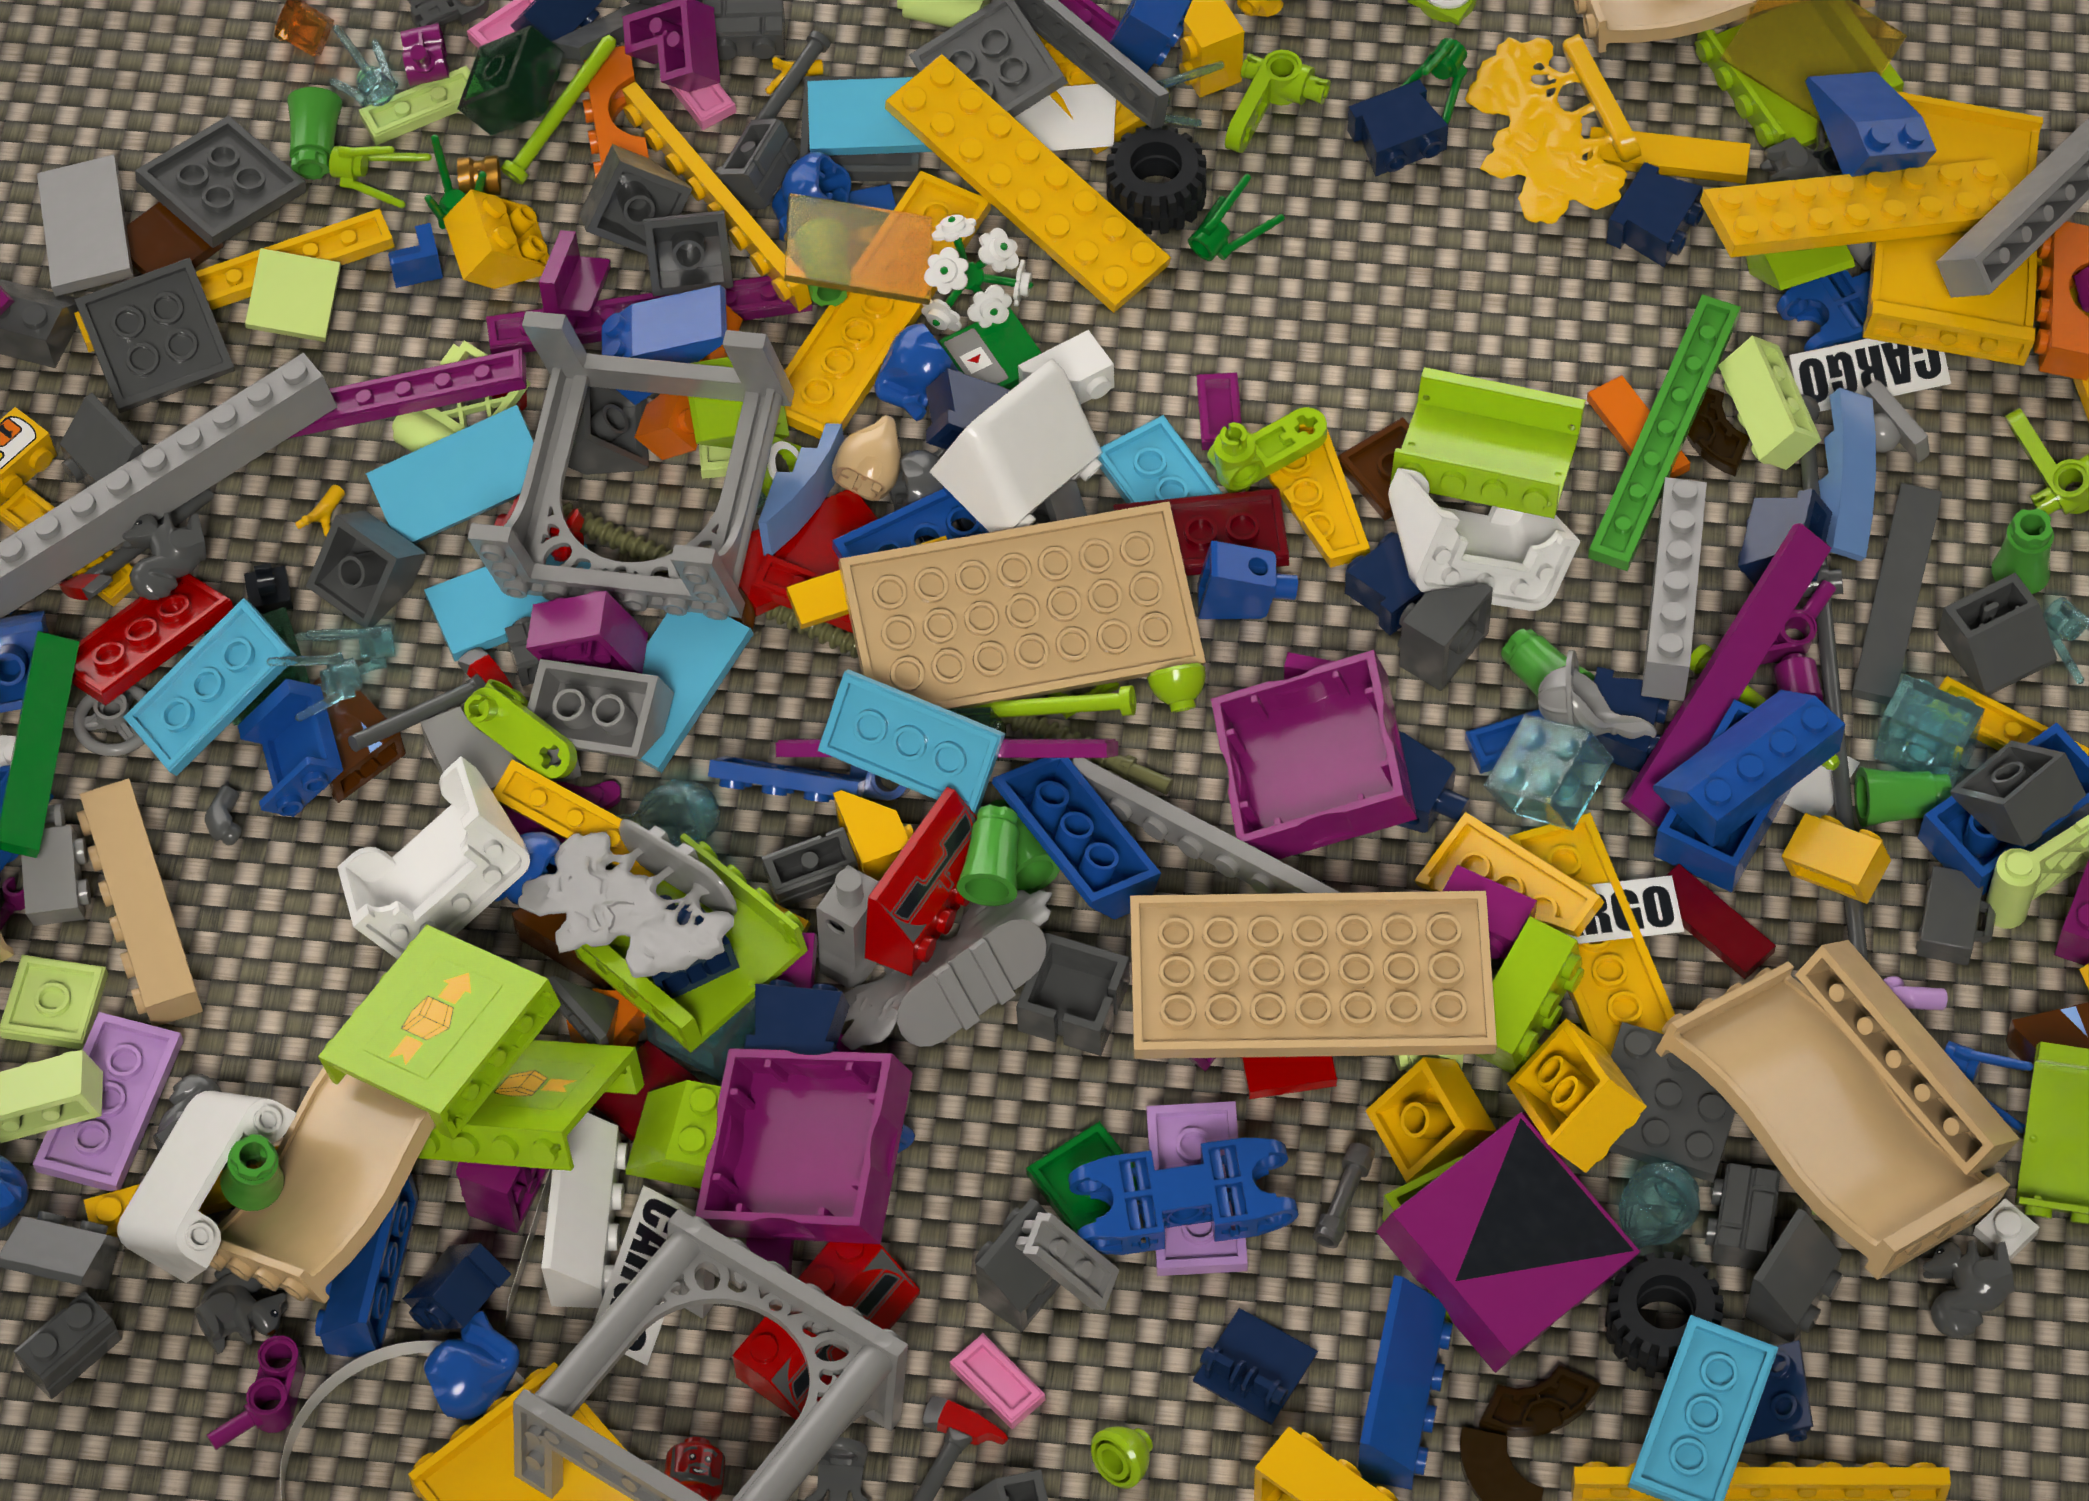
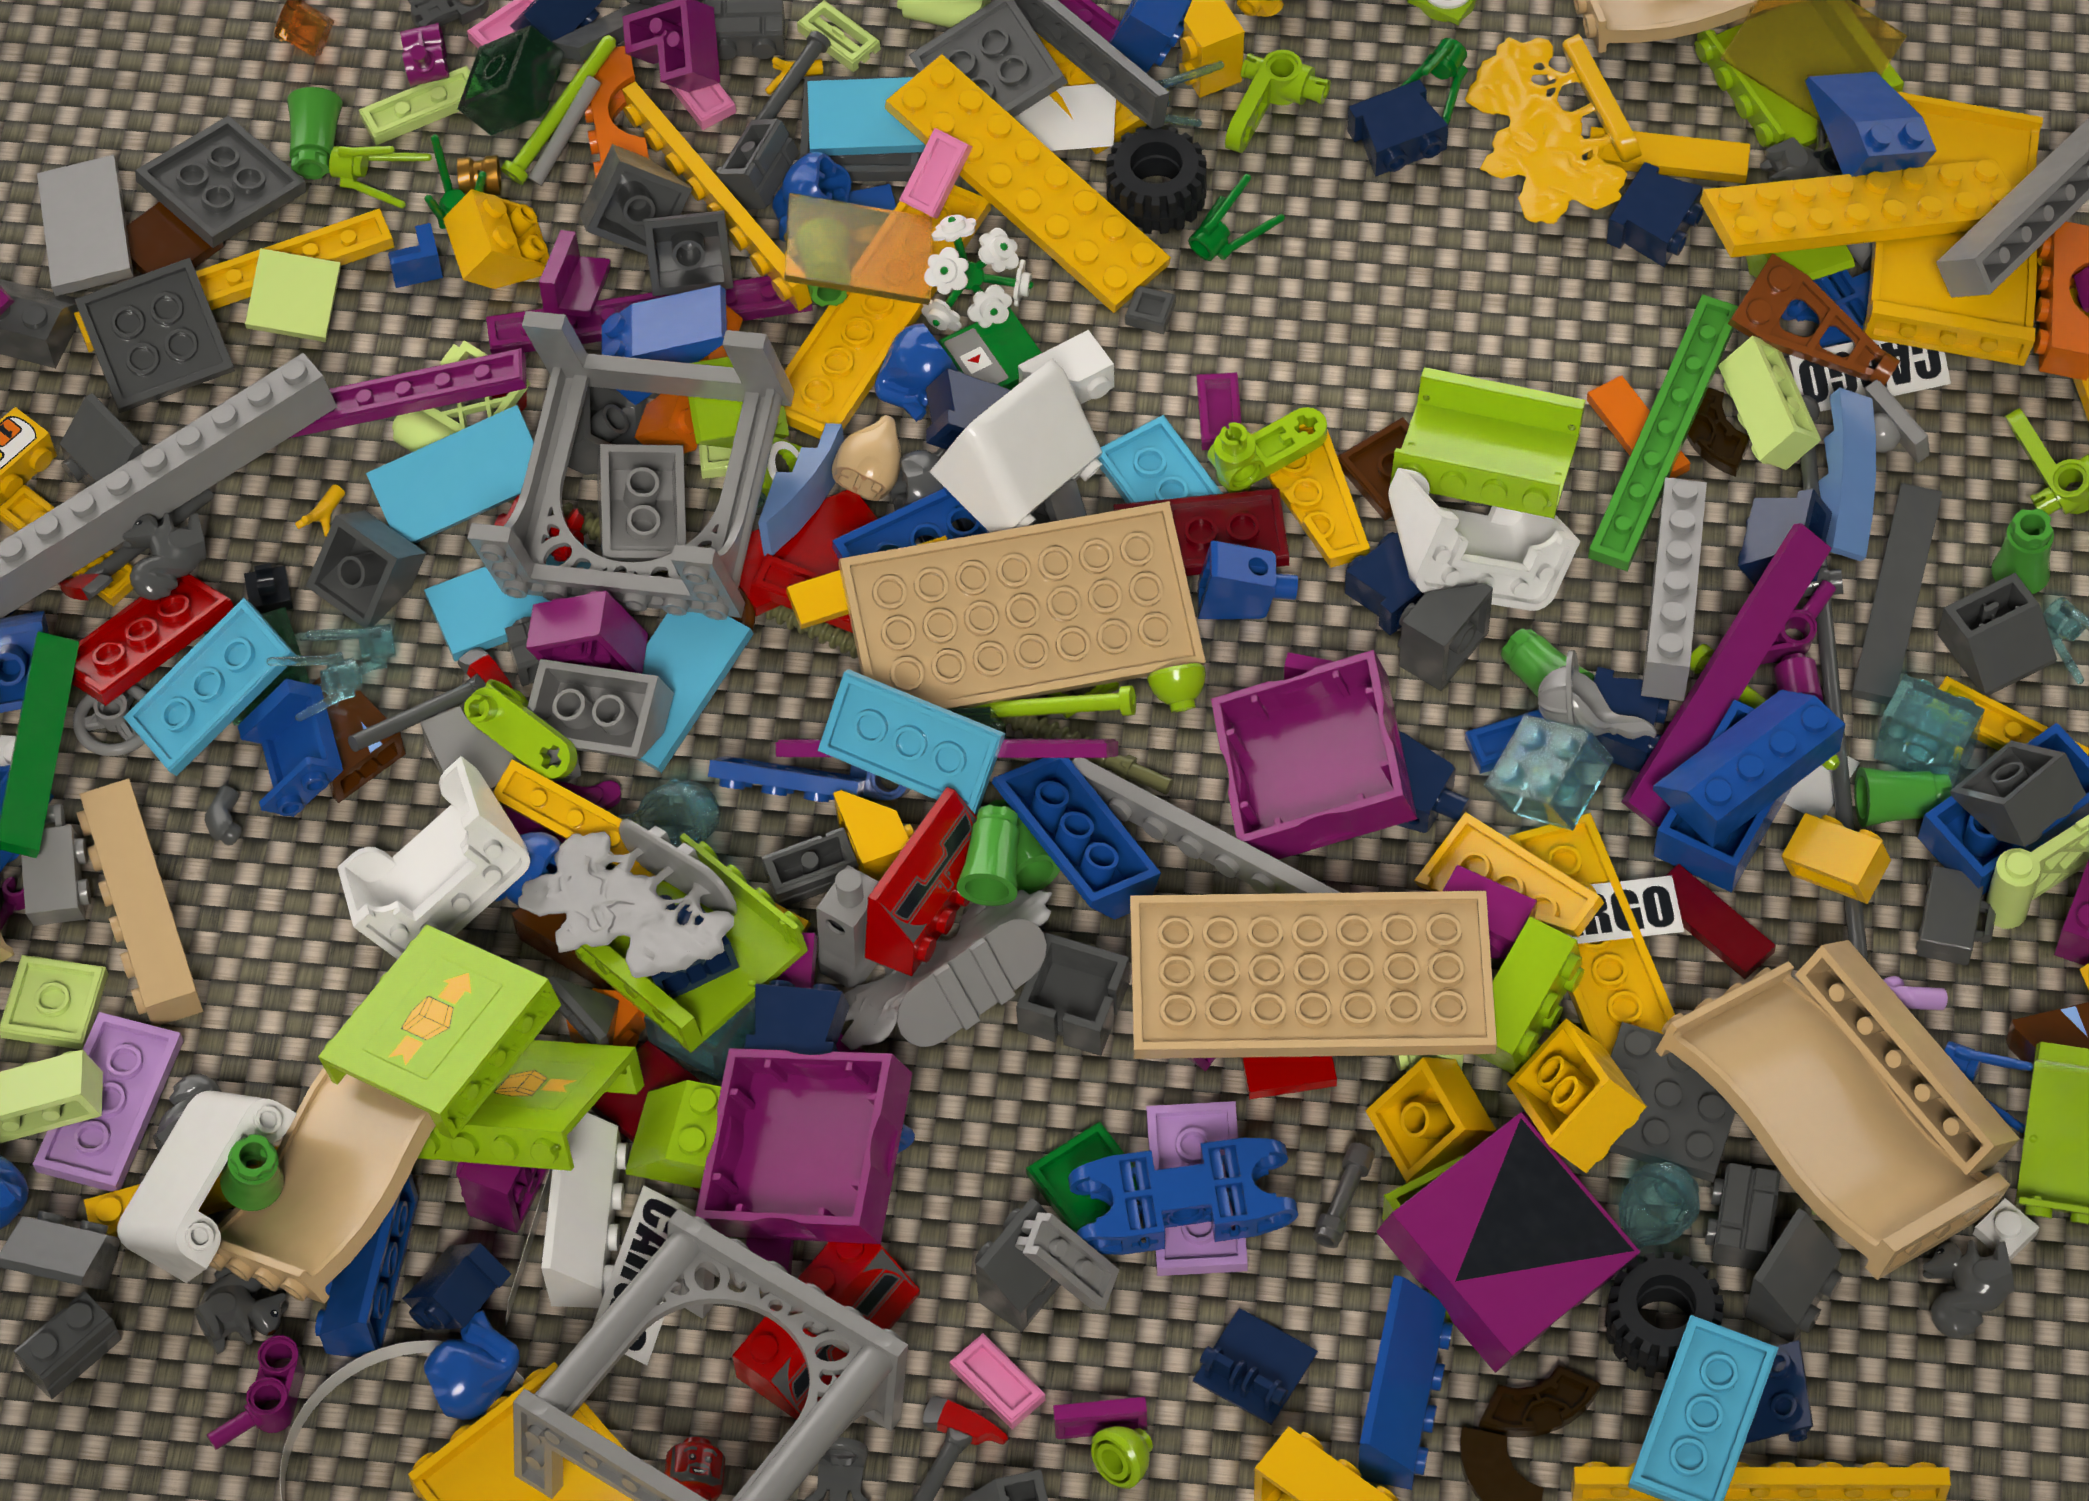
(374, 83): clear light blue plant -> none
(564, 130): none -> light grey bar
(640, 500): none -> light grey slope
(841, 47): none -> yellowish green tile
(935, 173): none -> bright pink tile
(1091, 1417): none -> magenta tile
(1150, 309): none -> dark grey tile
(1768, 299): none -> dark orange plate

